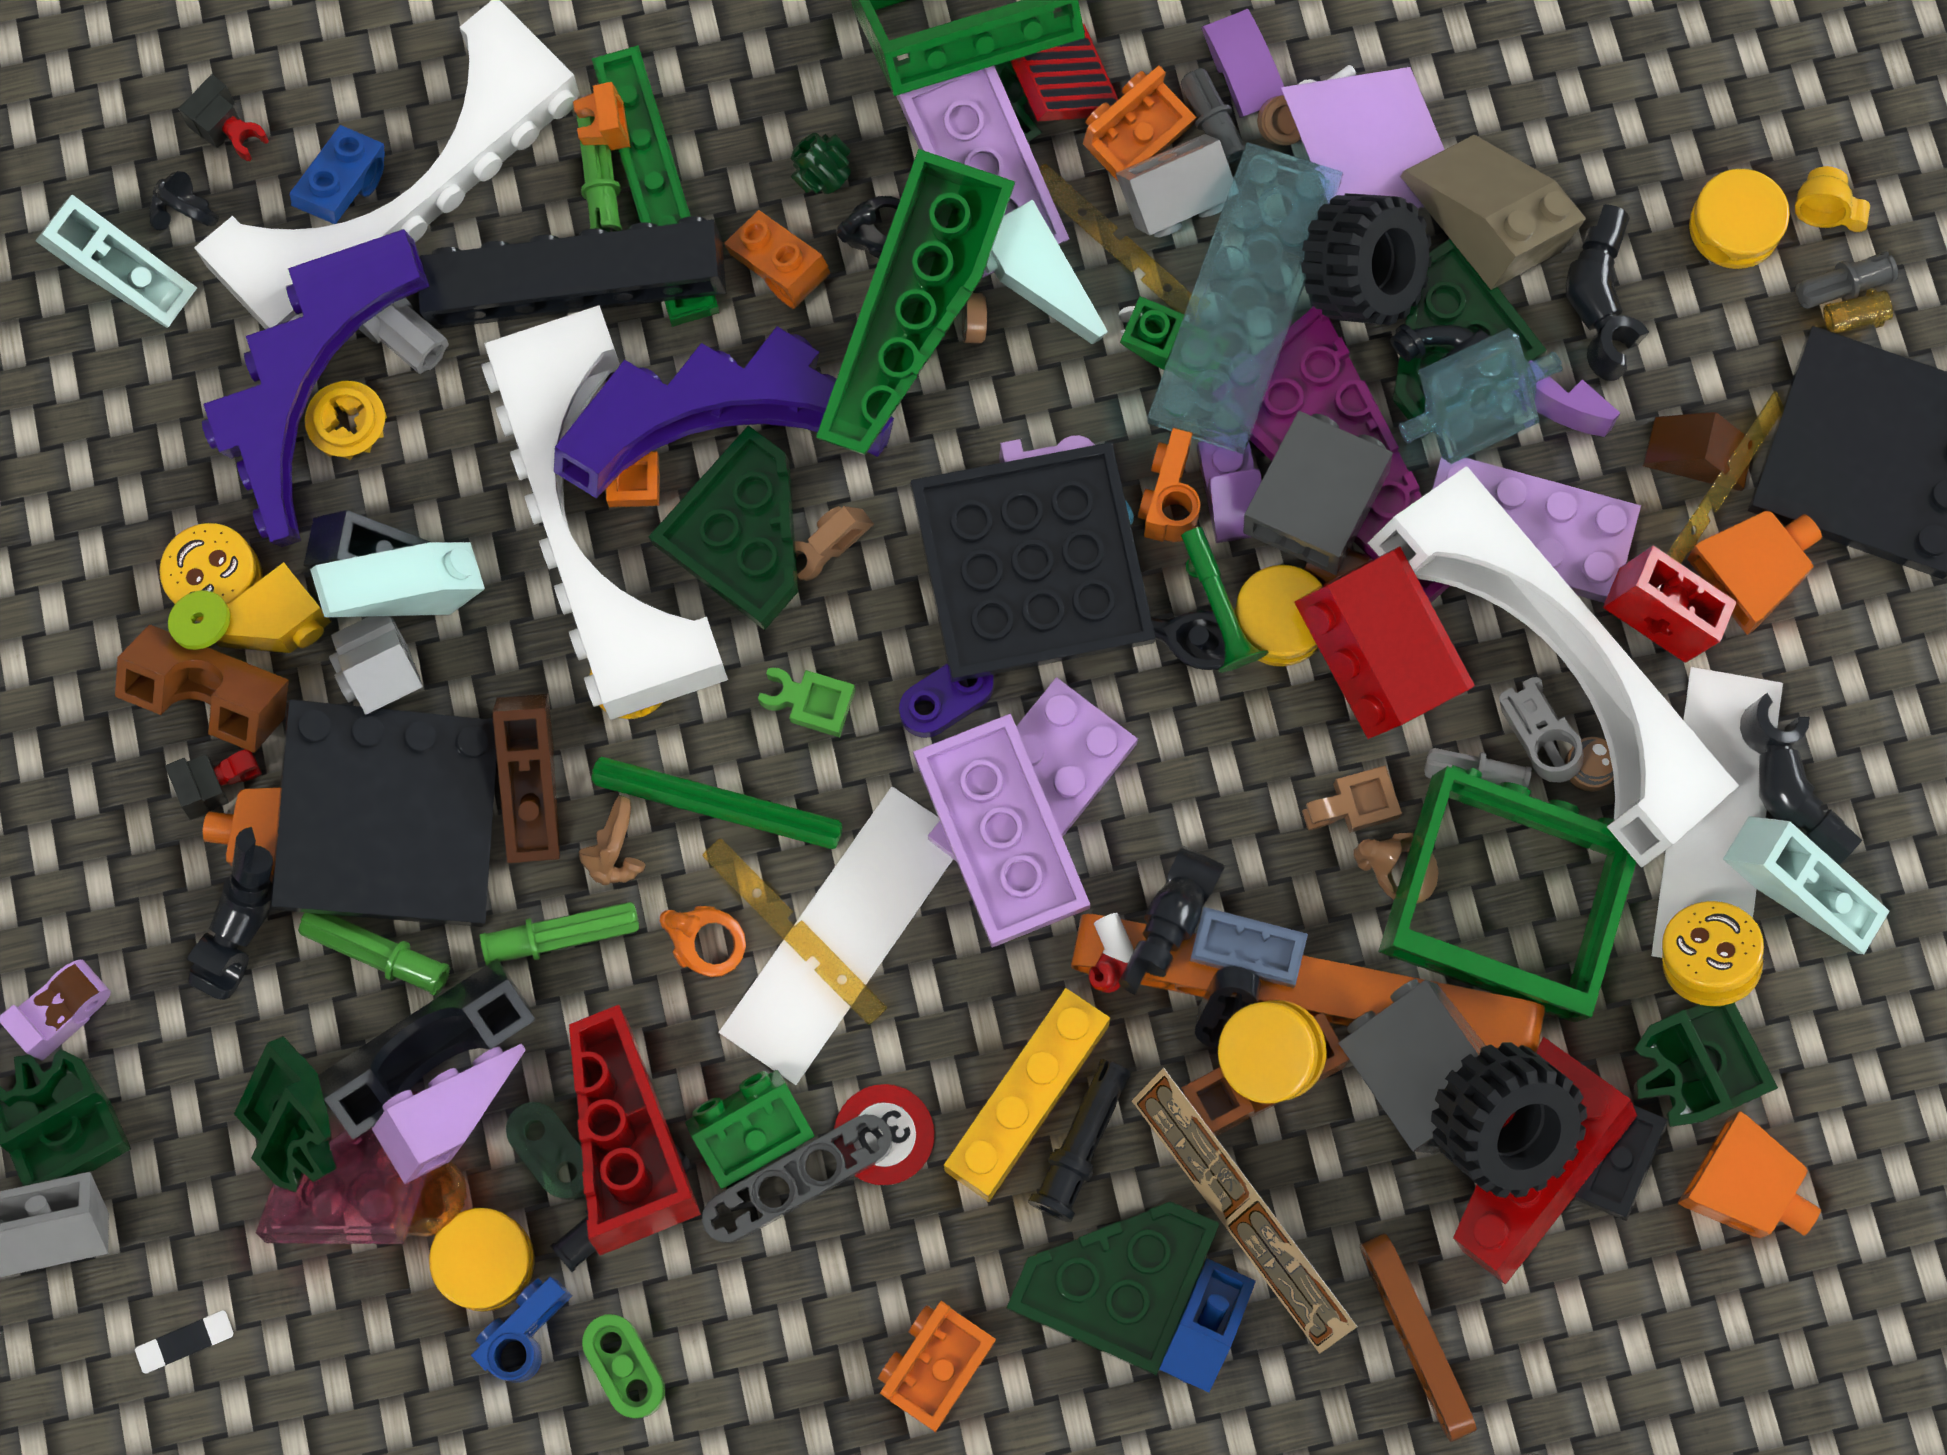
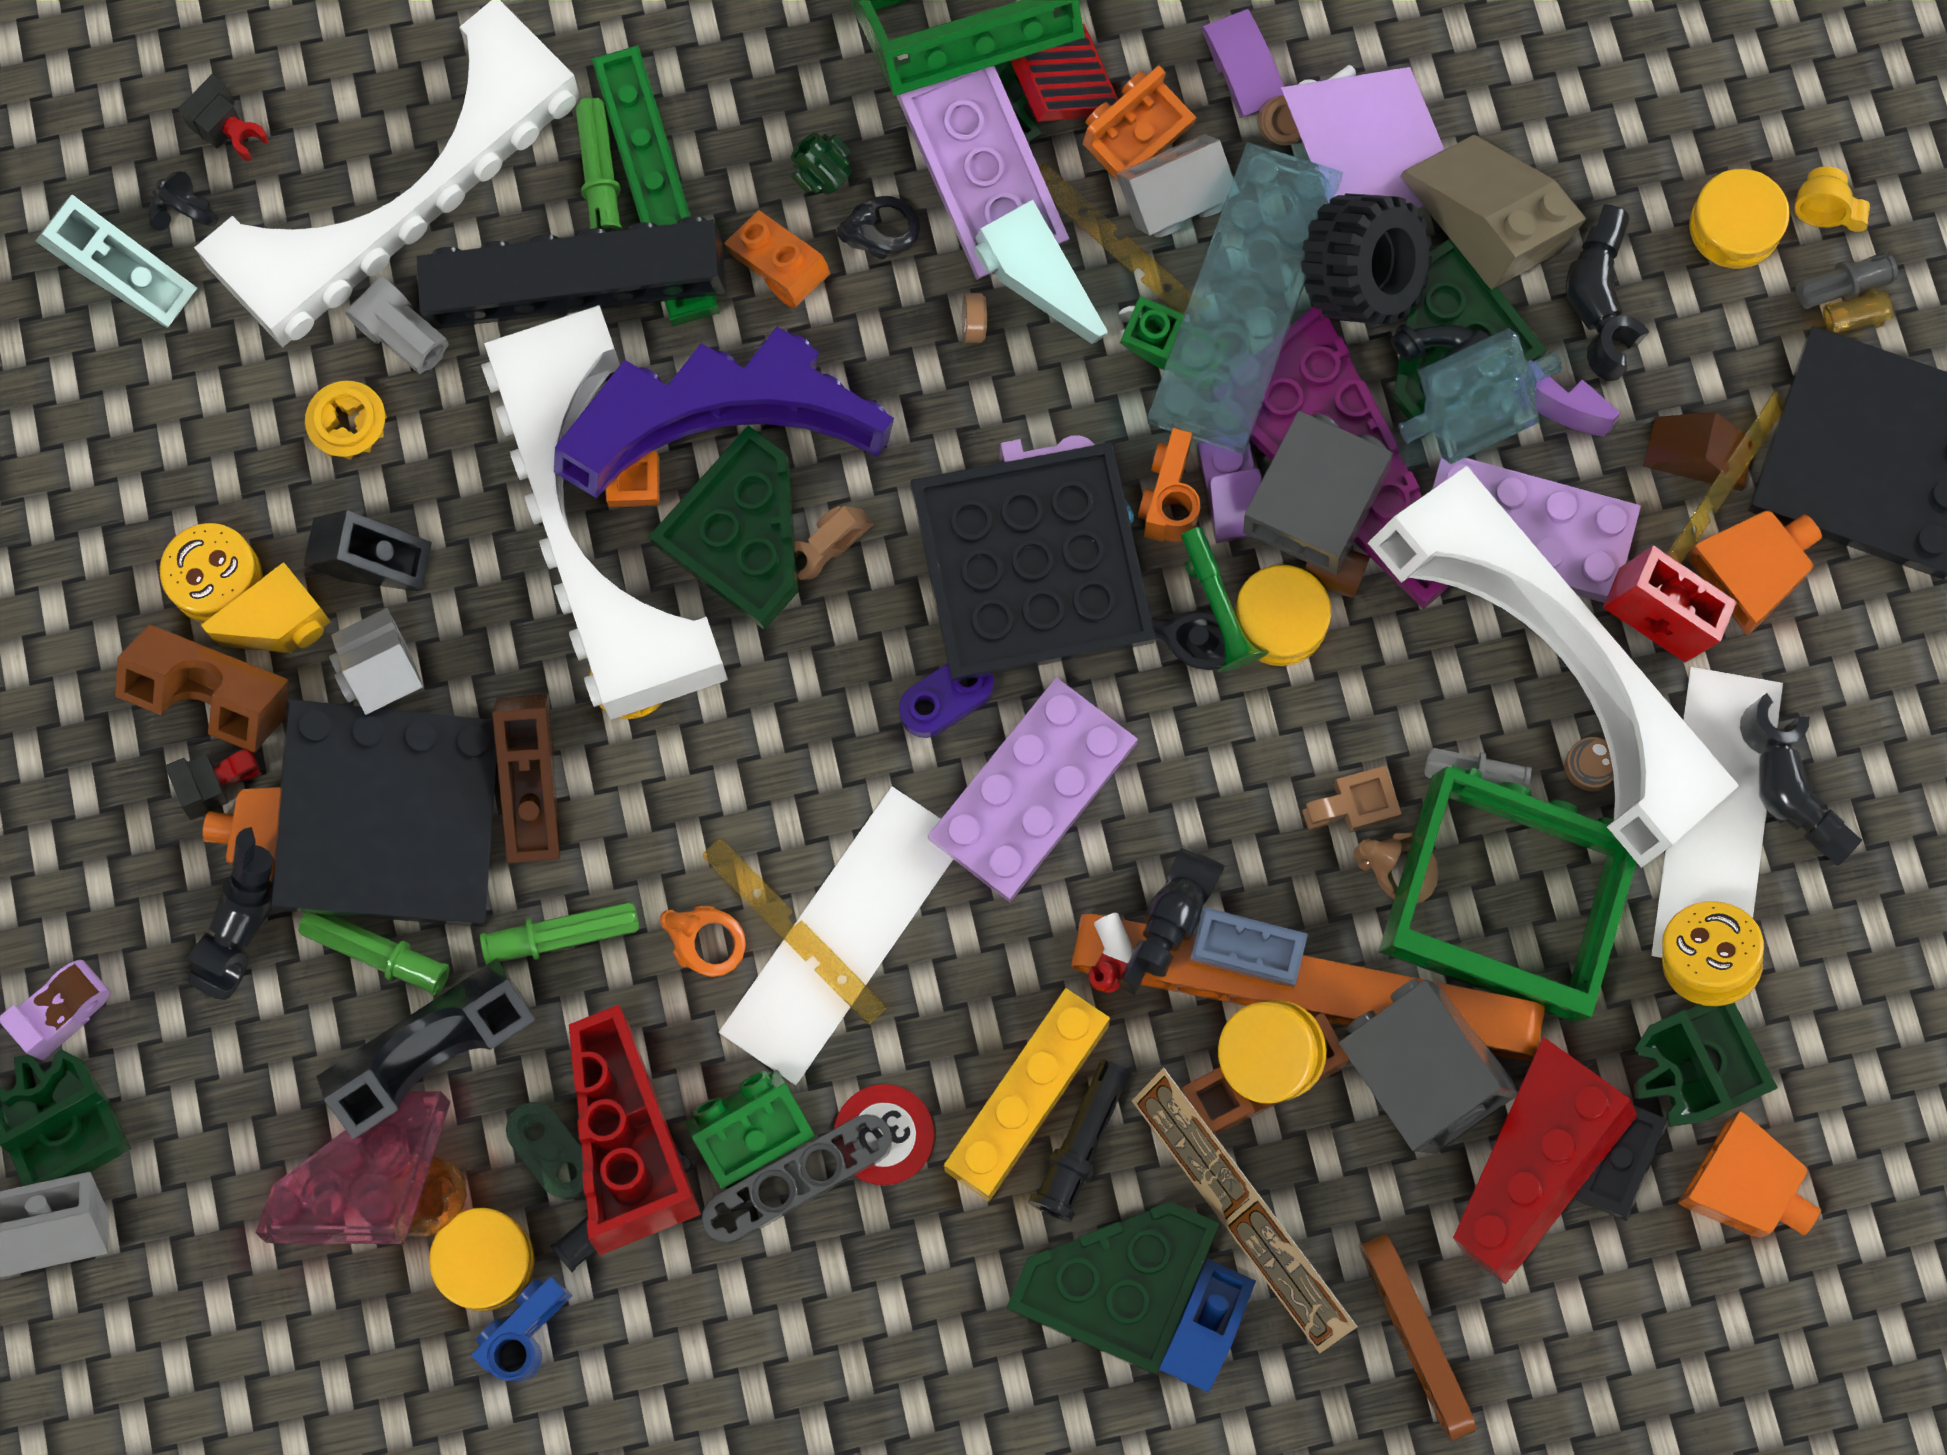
(184, 1342): sticker -> none
(207, 632): lime wheel -> none
(263, 421): dark purple arch -> none
(287, 1117): dark green plate -> none
(341, 170): blue plate -> none
(400, 581): light aqua slope -> none
(432, 1126): lavender slope -> none
(601, 857): medium nougat piece -> none
(610, 118): orange tile -> none
(623, 1367): bright green plate -> none
(717, 802): green axle -> none
(816, 703): bright green plate -> none
(917, 291): green wedge -> none
(936, 1364): orange bracket -> none
(1001, 830): lavender plate -> none
(1212, 113): dark grey axle -> none
(1219, 1004): black beam -> none
(1384, 643): red slope -> none
(1535, 1139): black tyre -> none
(1539, 726): light grey piece -> none
(1806, 881): light aqua slope -> none

